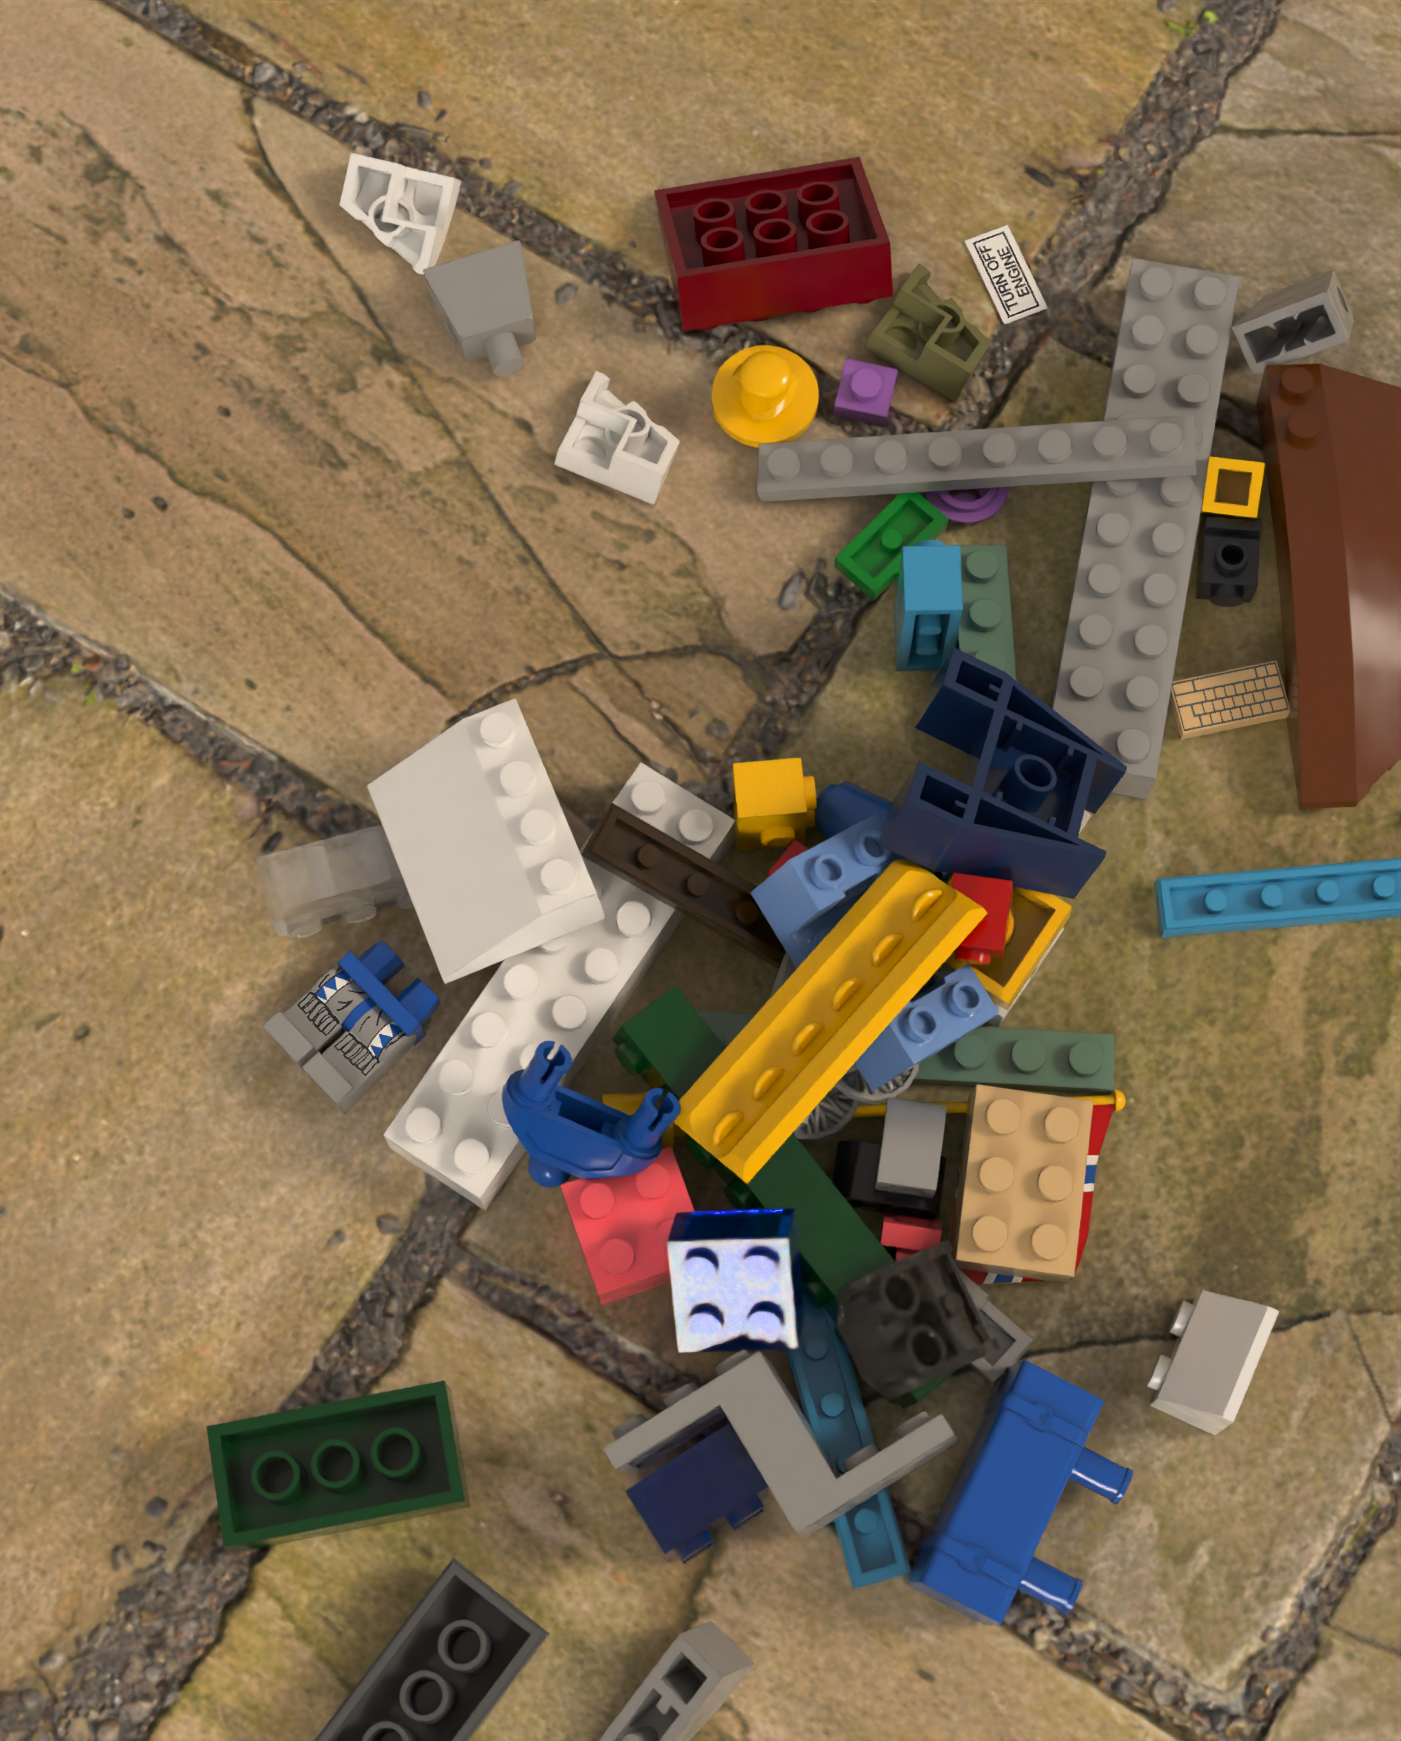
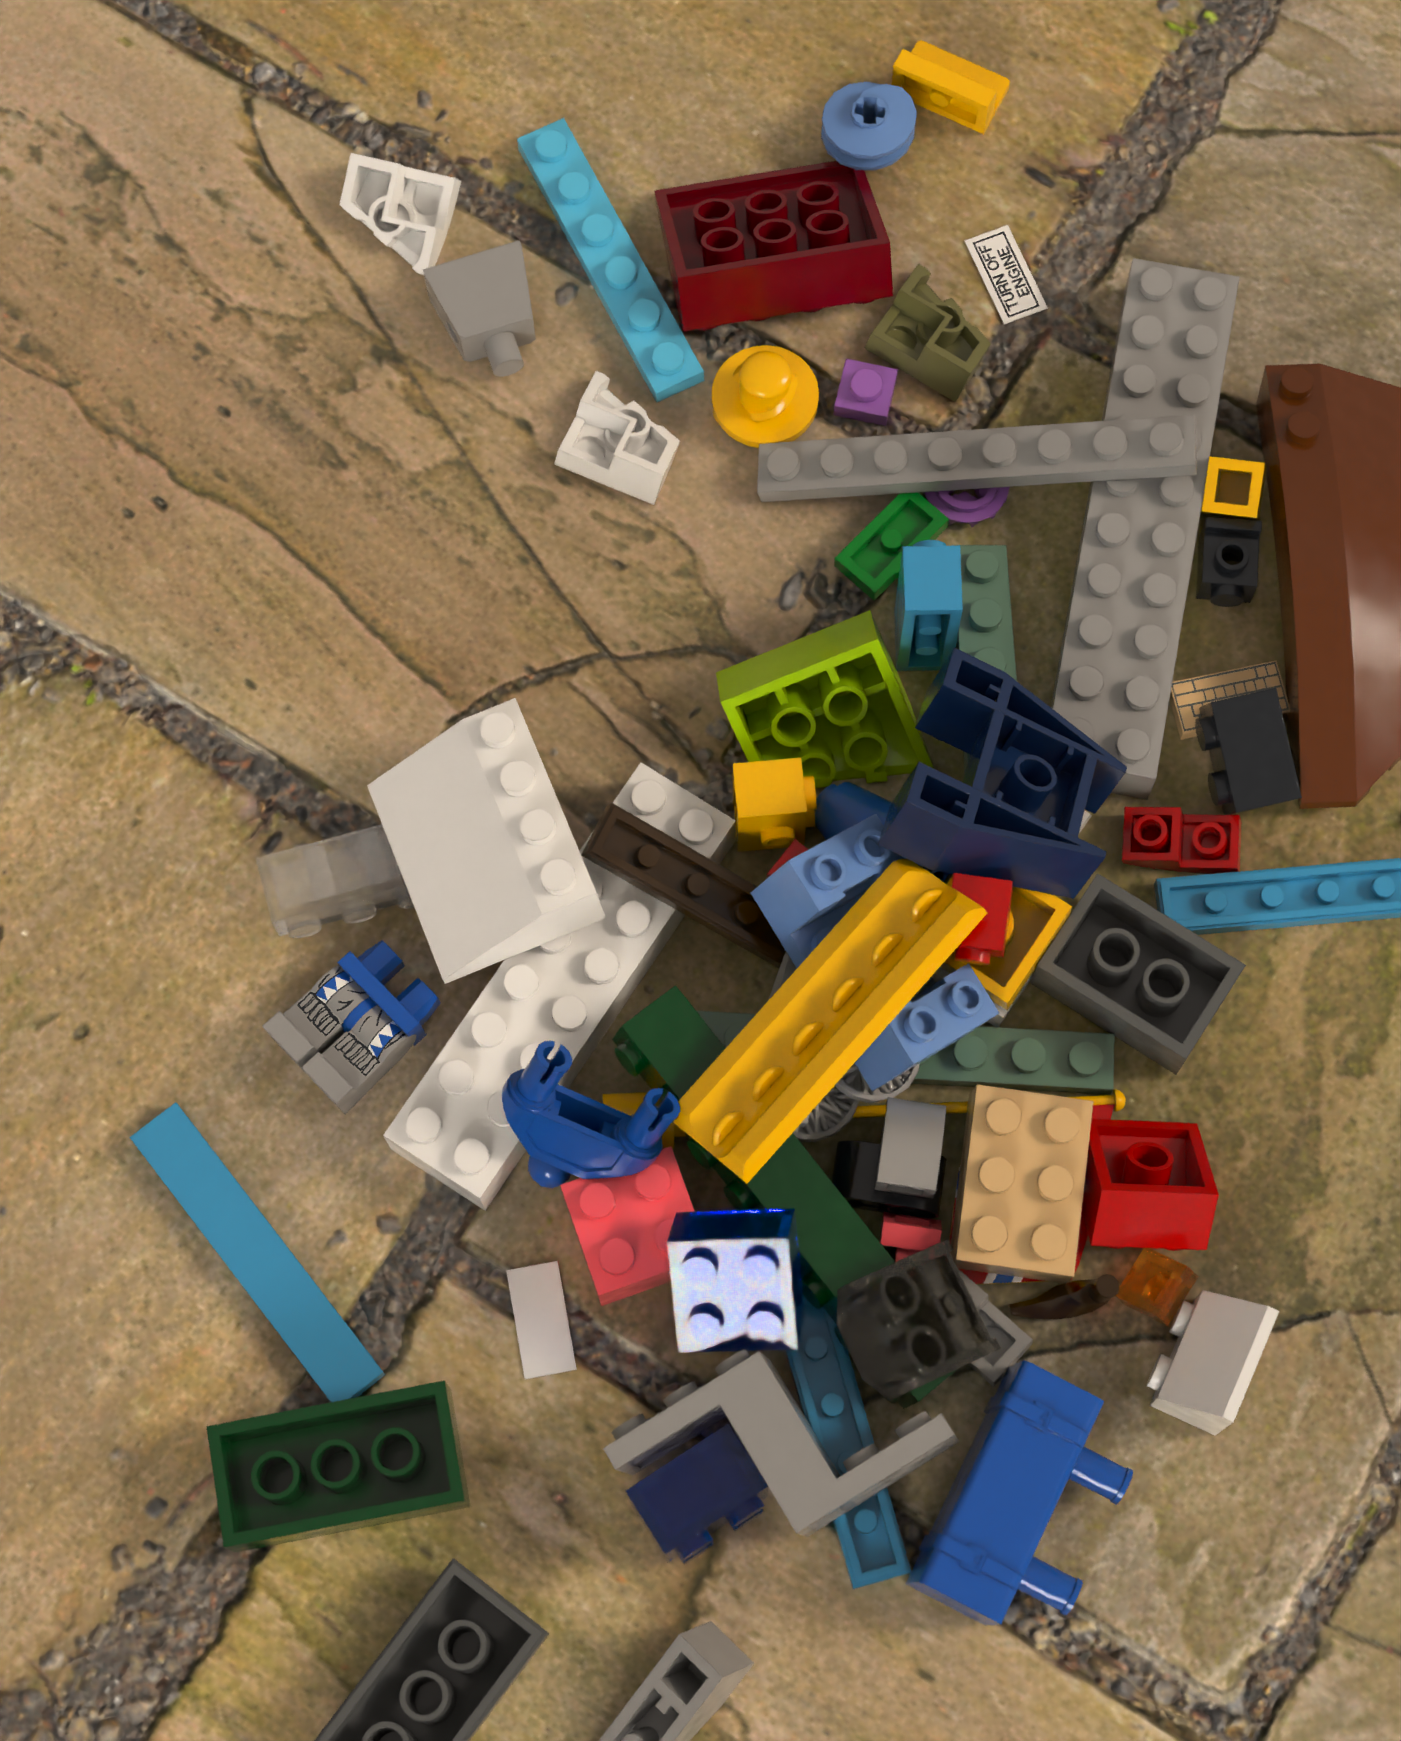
(257, 1256): none -> dark azure tile
(541, 1320): none -> white sticker
(610, 260): none -> medium azure plate
(828, 702): none -> lime wedge
(868, 125): none -> medium blue piece
(950, 85): none -> yellow panel
(1069, 1299): none -> dark brown bar
(1136, 973): none -> dark grey brick
(1148, 1186): none -> red slope
(1156, 1286): none -> clear orange plate
(1181, 842): none -> red slope
(1247, 752): none -> black brick
(1303, 318): light grey torso -> none

